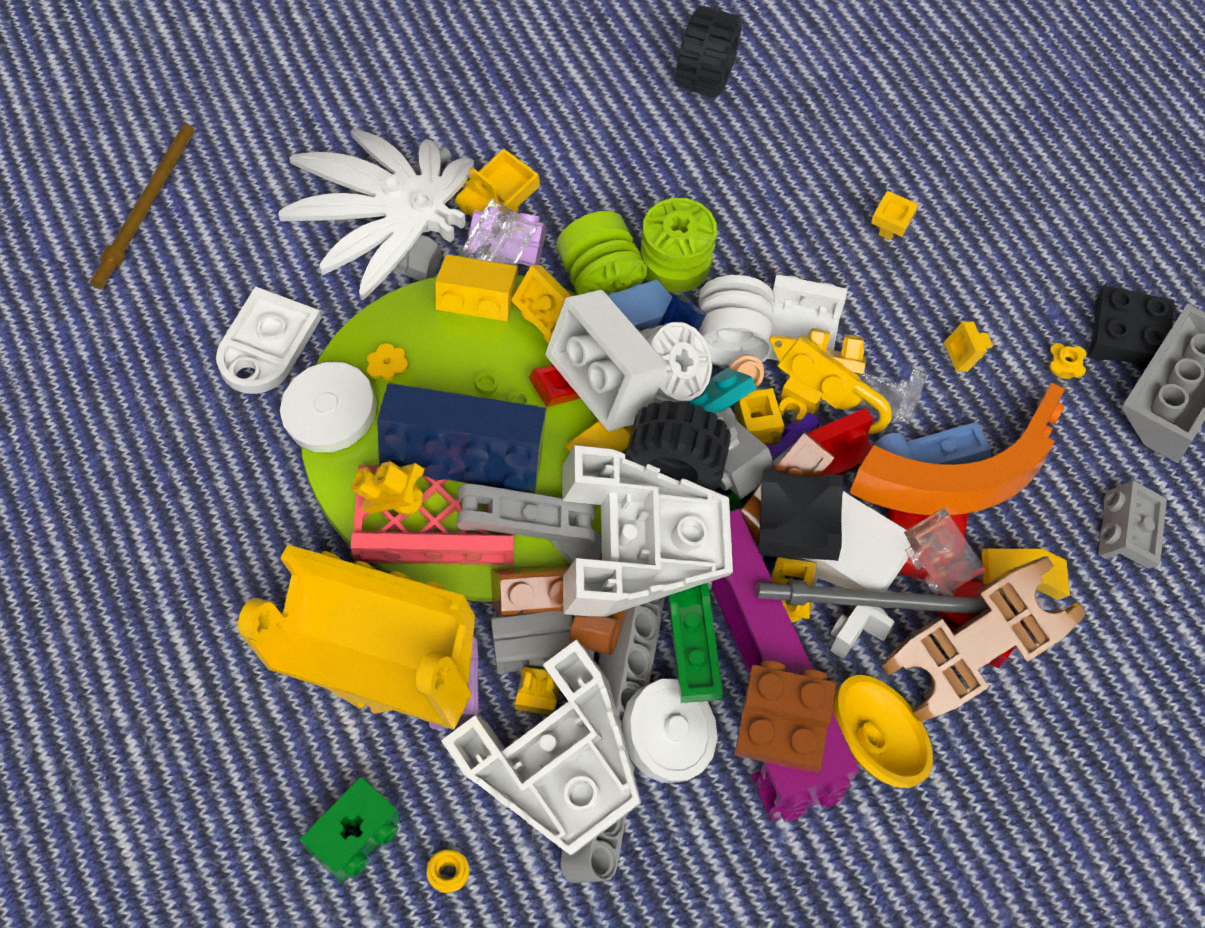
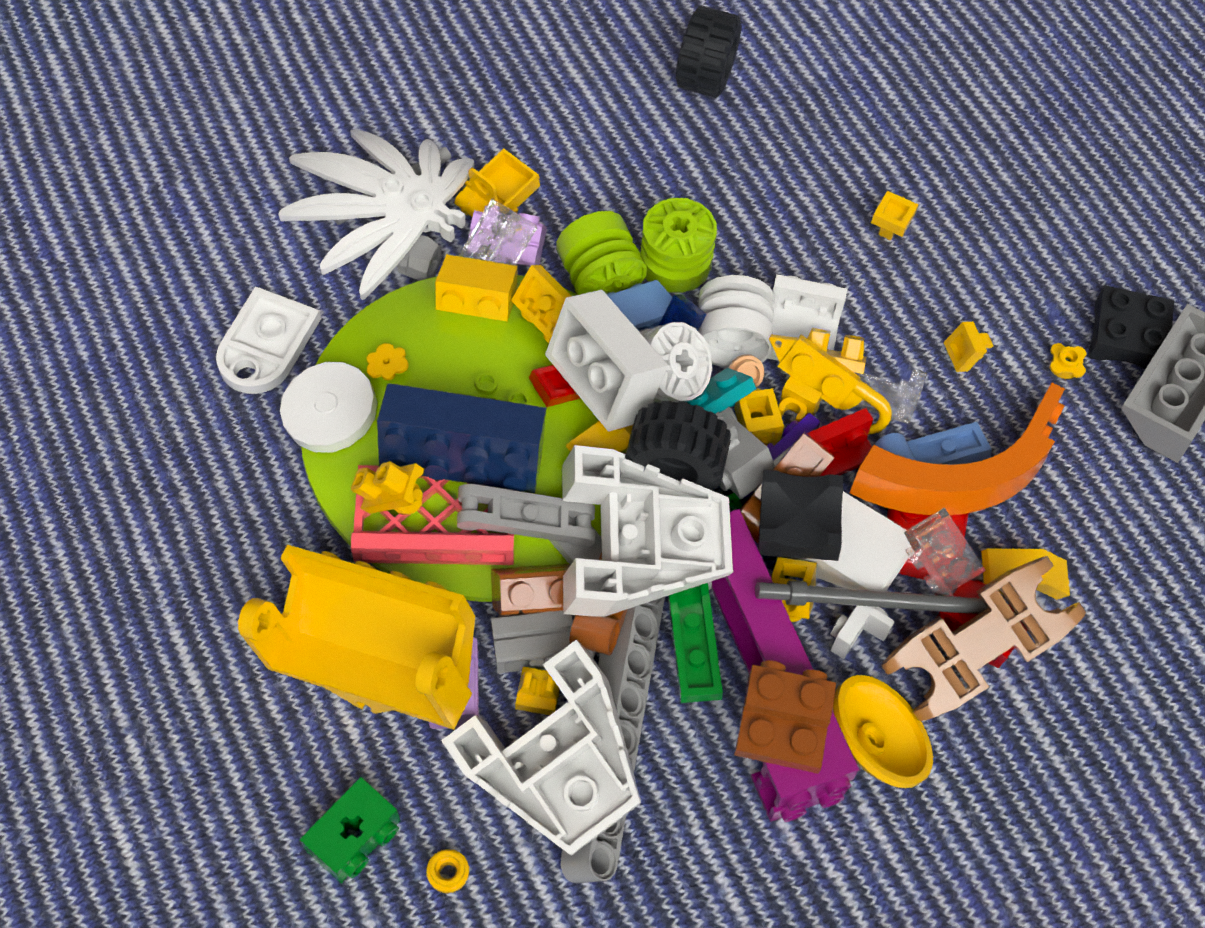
(114, 254): pearl gold bar -> none
(668, 737): white wheel -> none
(1133, 524): light grey bracket -> none

